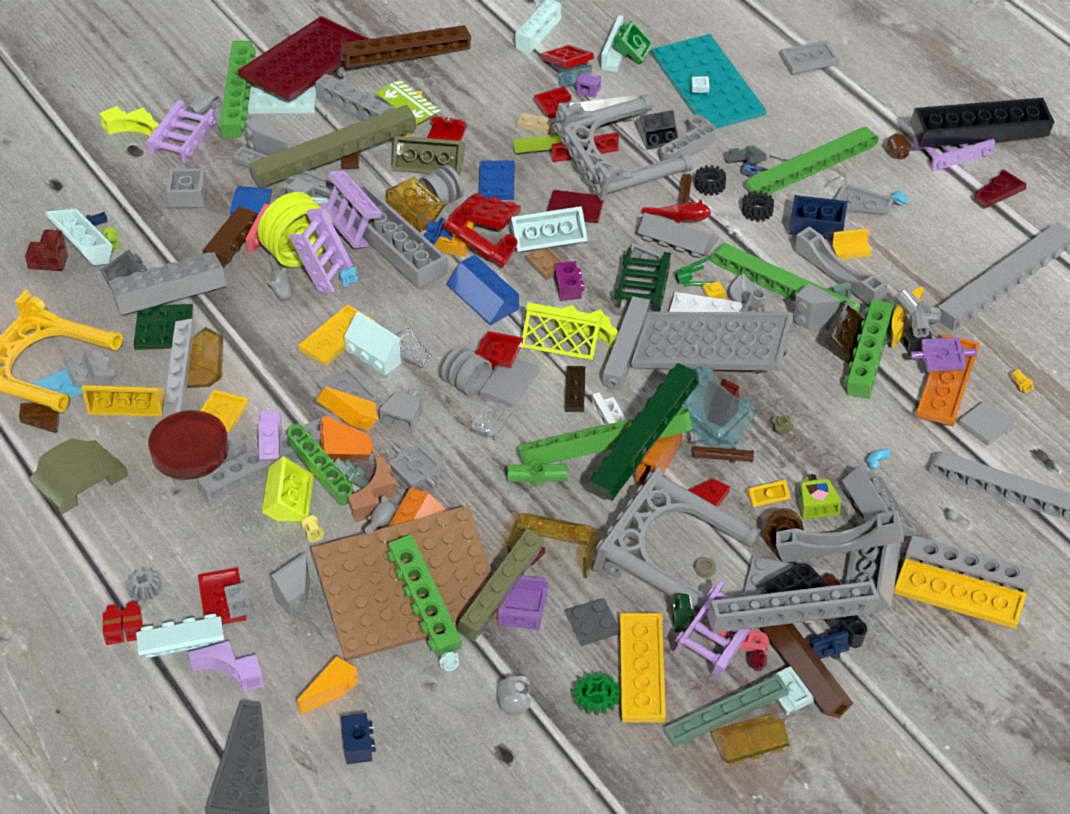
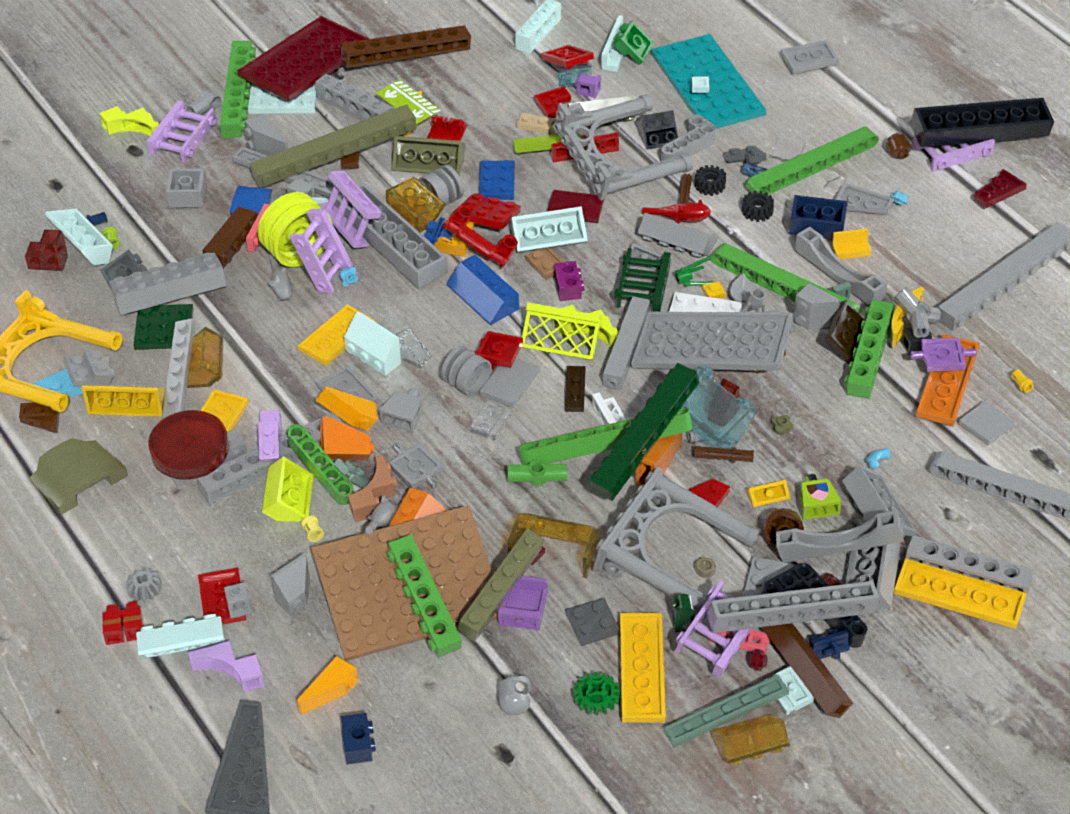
(449, 661): light aqua plate -> none

